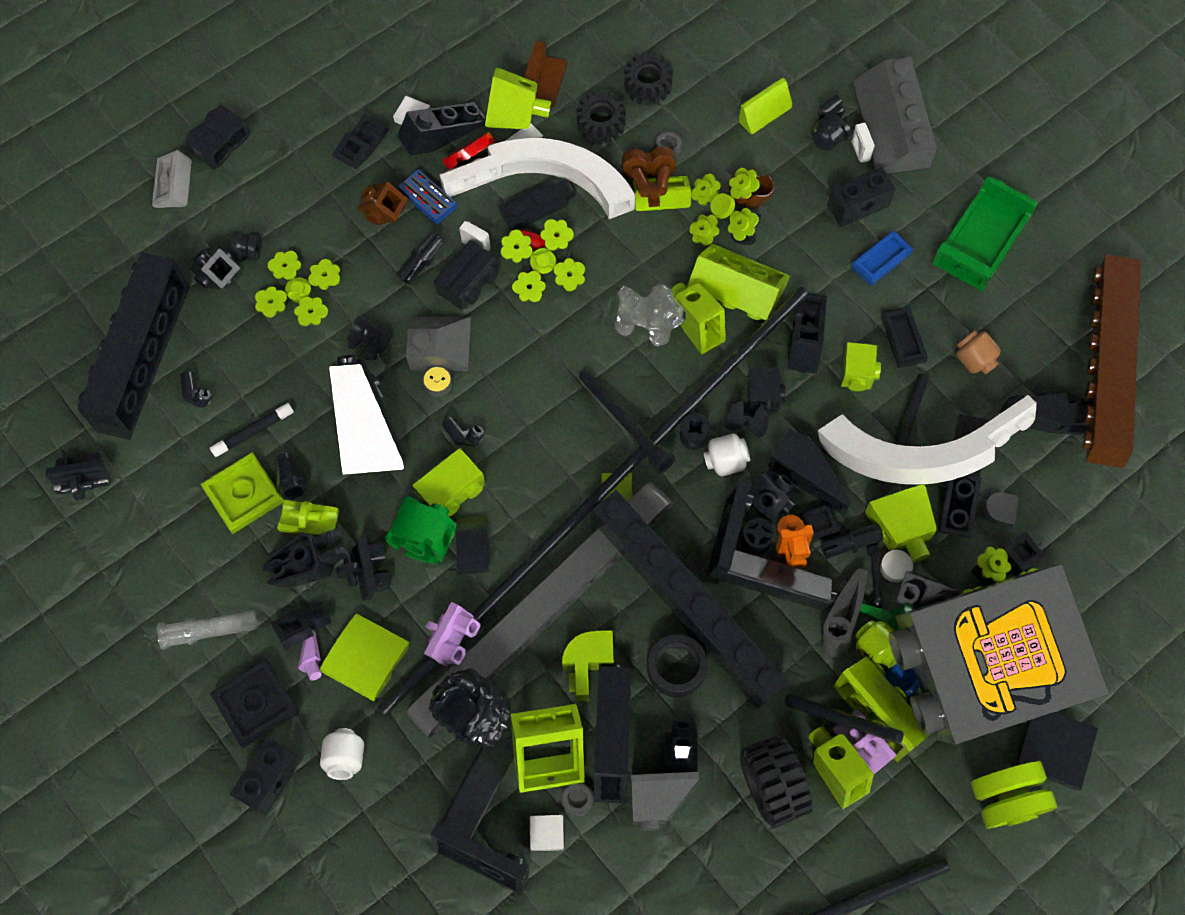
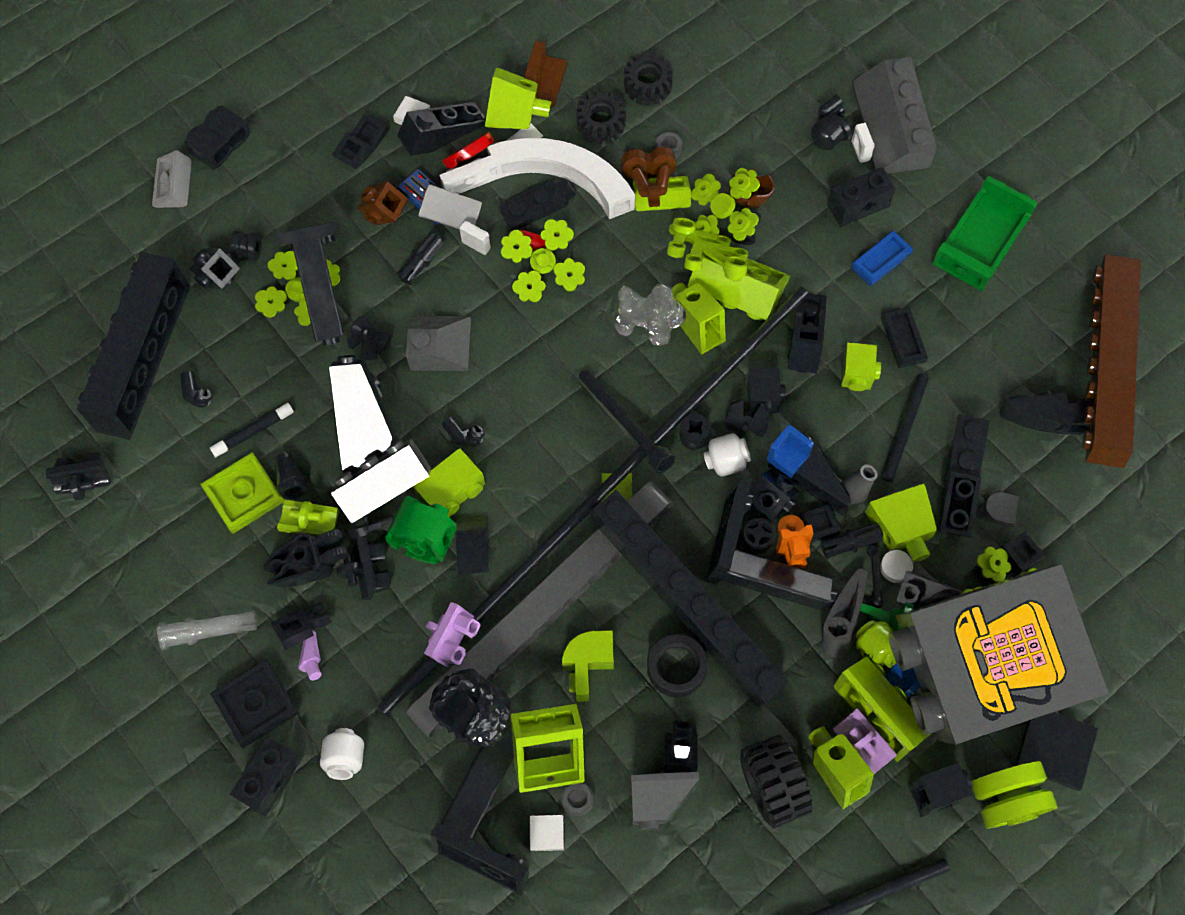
(315, 277): none -> black piece
(364, 657): lime slope -> none
(369, 525): none -> black piece
(380, 479): none -> brick
(437, 381): light yellow tile -> none
(448, 207): none -> light grey slope
(467, 275): black brick -> none
(612, 734): black slope -> none
(712, 245): none -> lime plant
(765, 106): lime slope -> none
(790, 451): none -> blue panel
(845, 719): black bar -> none
(859, 483): none -> dark grey cone
(924, 463): white arch -> none
(941, 789): none -> black brick
(978, 352): medium nougat head -> none

